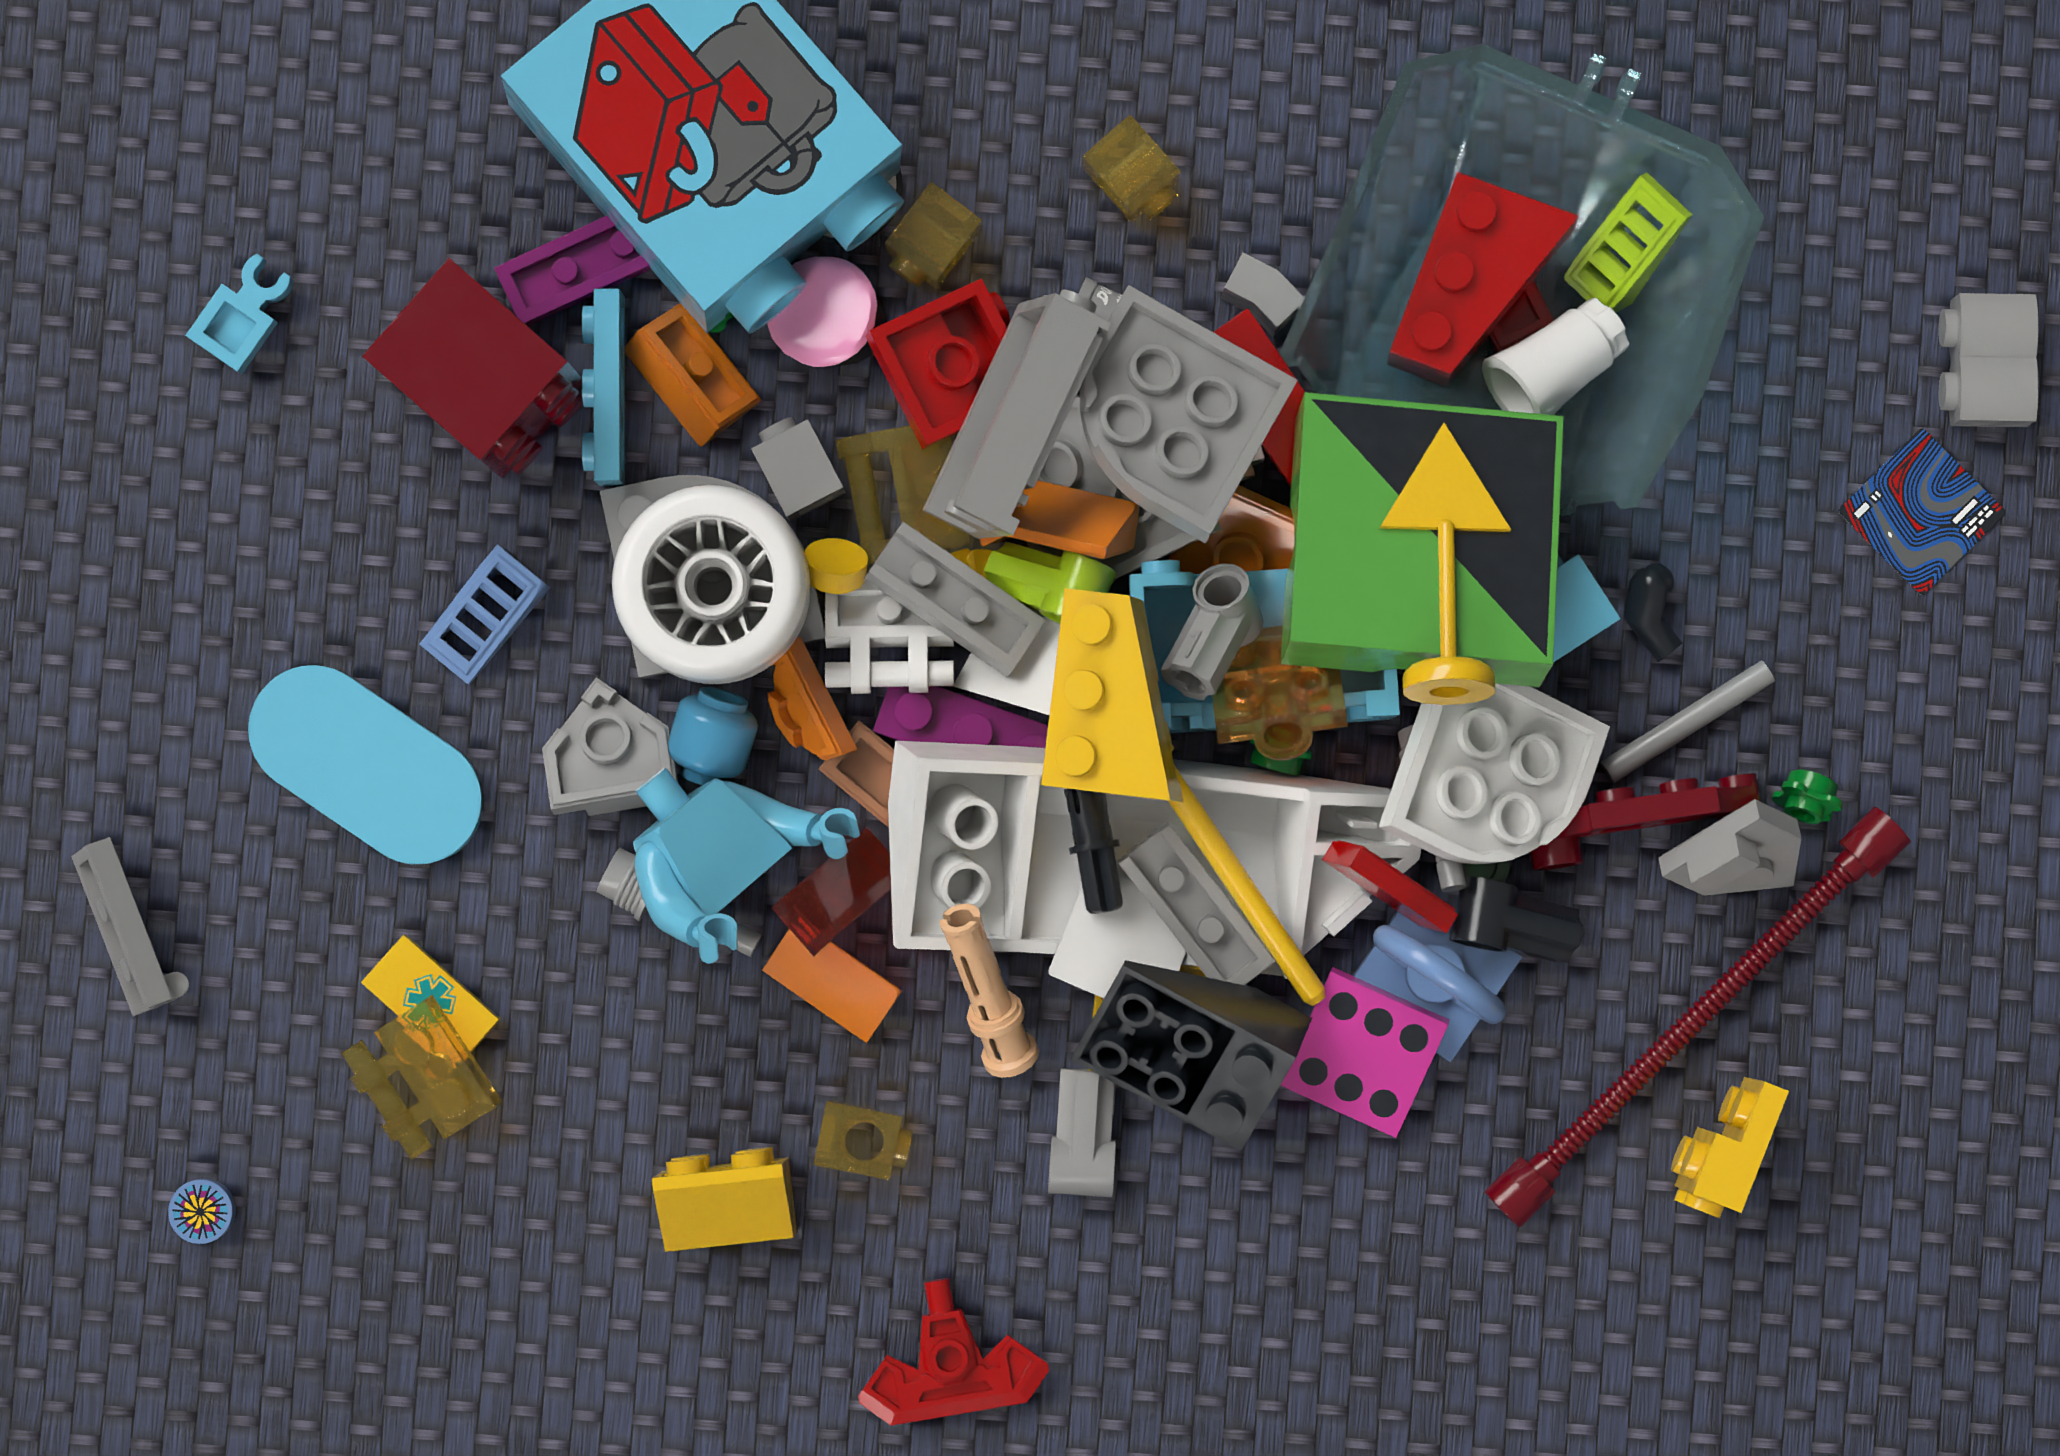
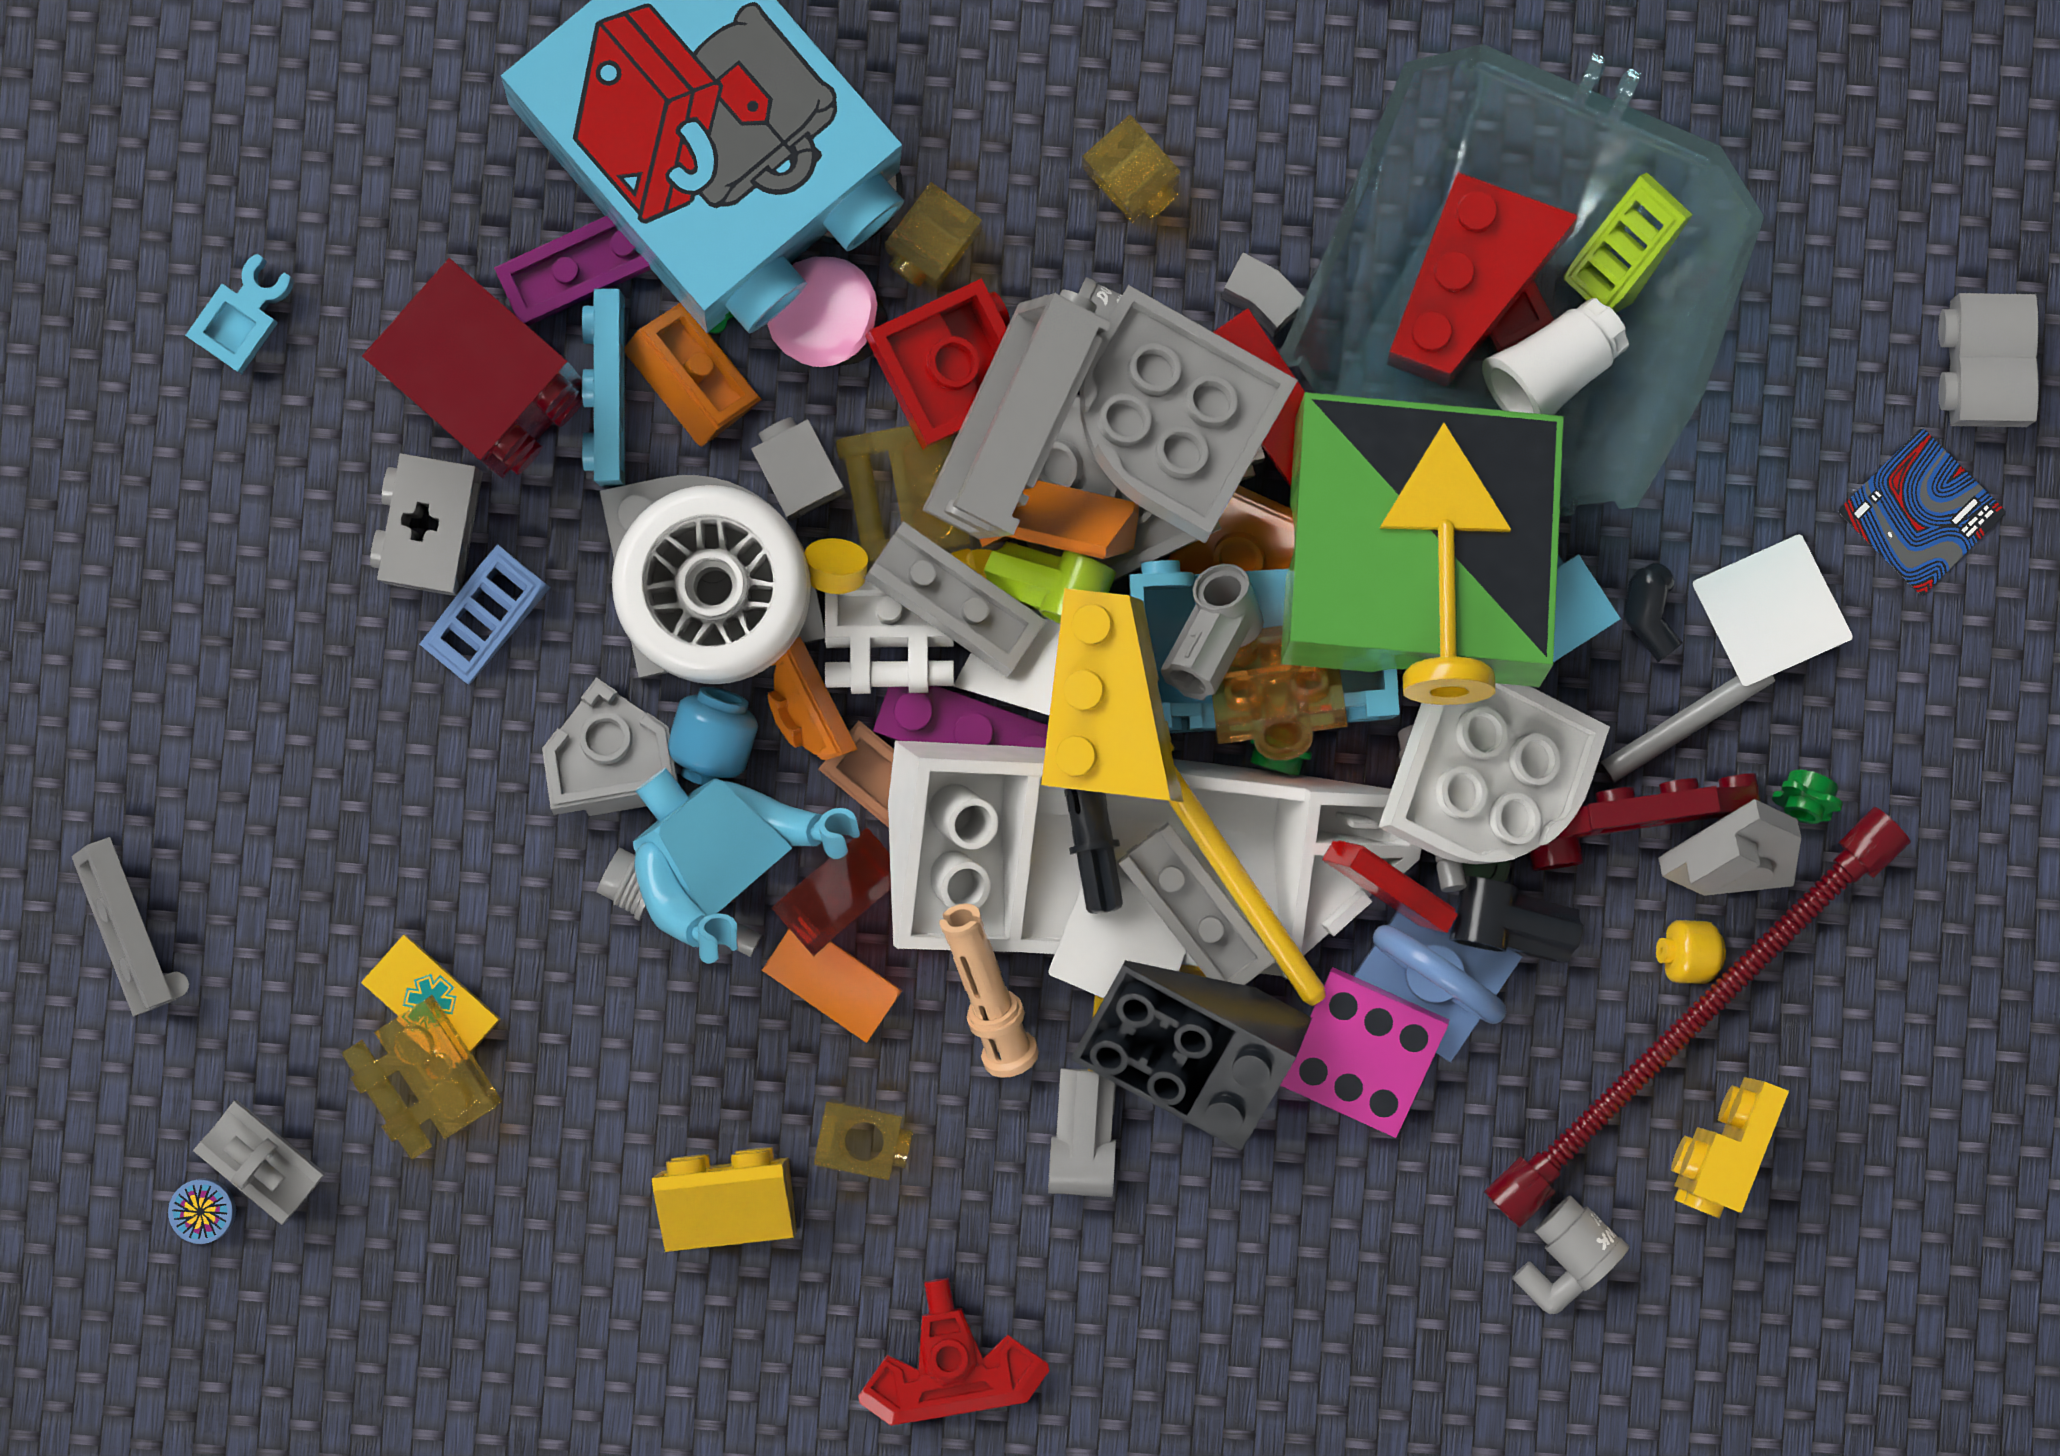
(259, 1162): none -> light grey hips
(365, 764): medium azure tile -> none
(452, 499): none -> light grey brick
(1581, 1246): none -> light grey piece
(1691, 951): none -> yellow piece
(1772, 610): none -> white sticker

